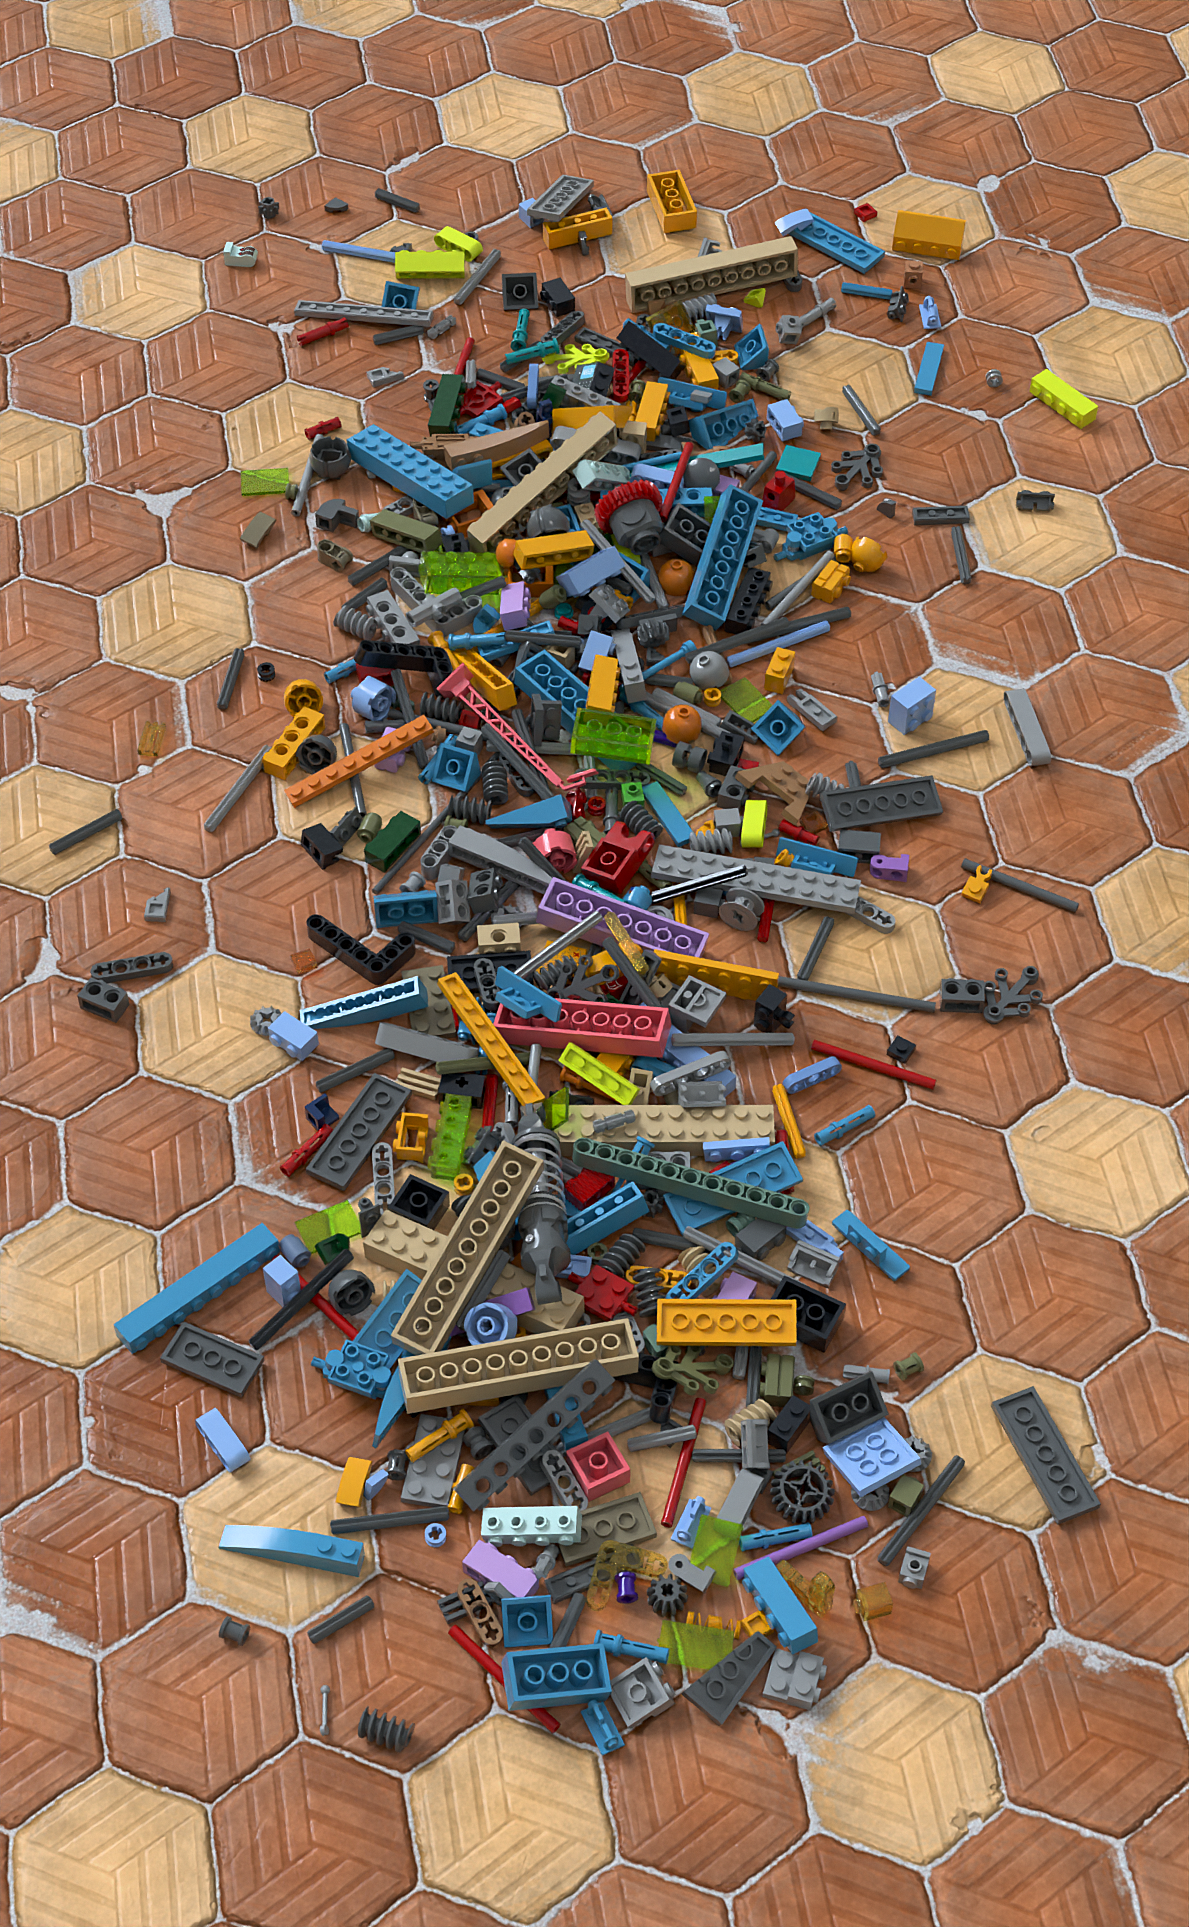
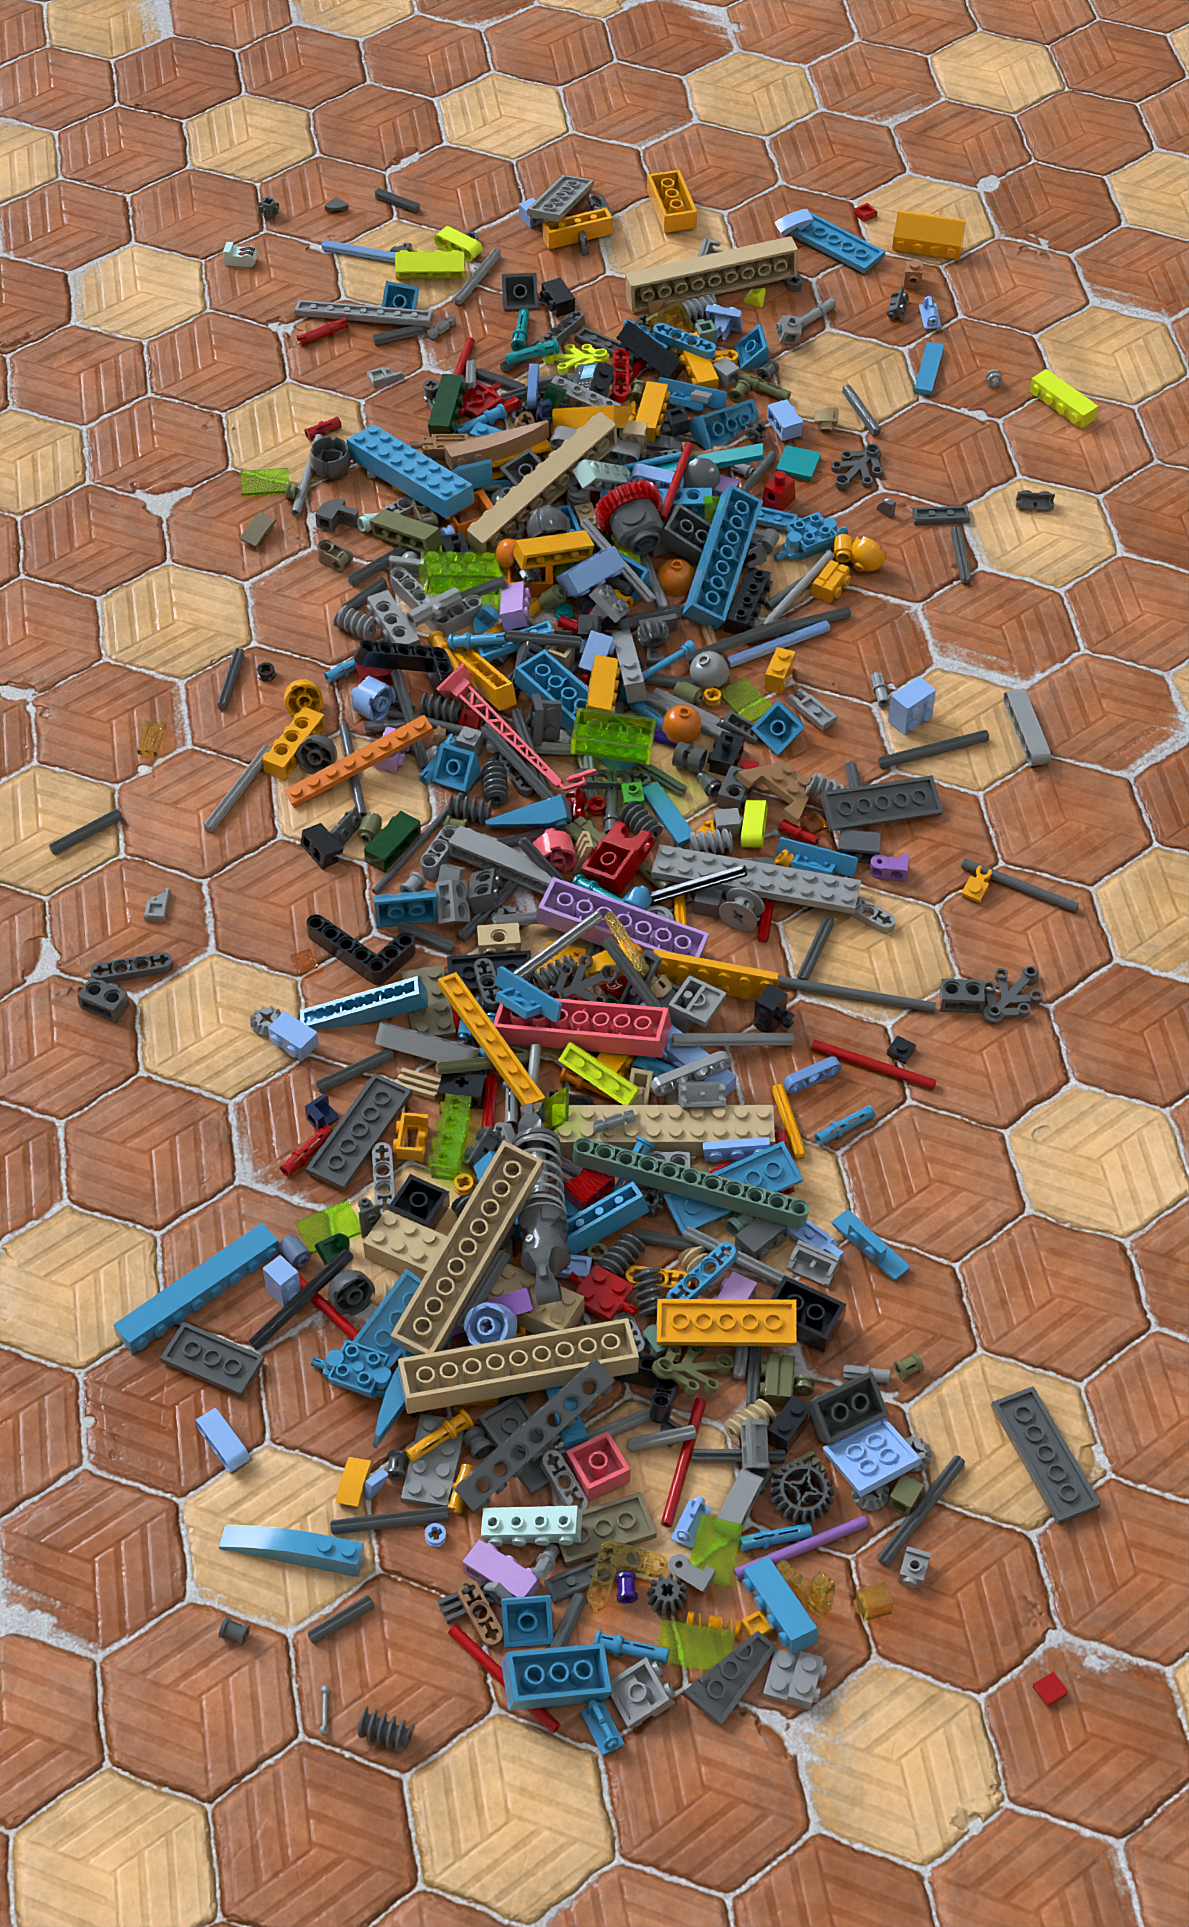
(816, 493): dark grey axle -> none
(864, 290): dark azure axle -> none
(1050, 1689): none -> red tile

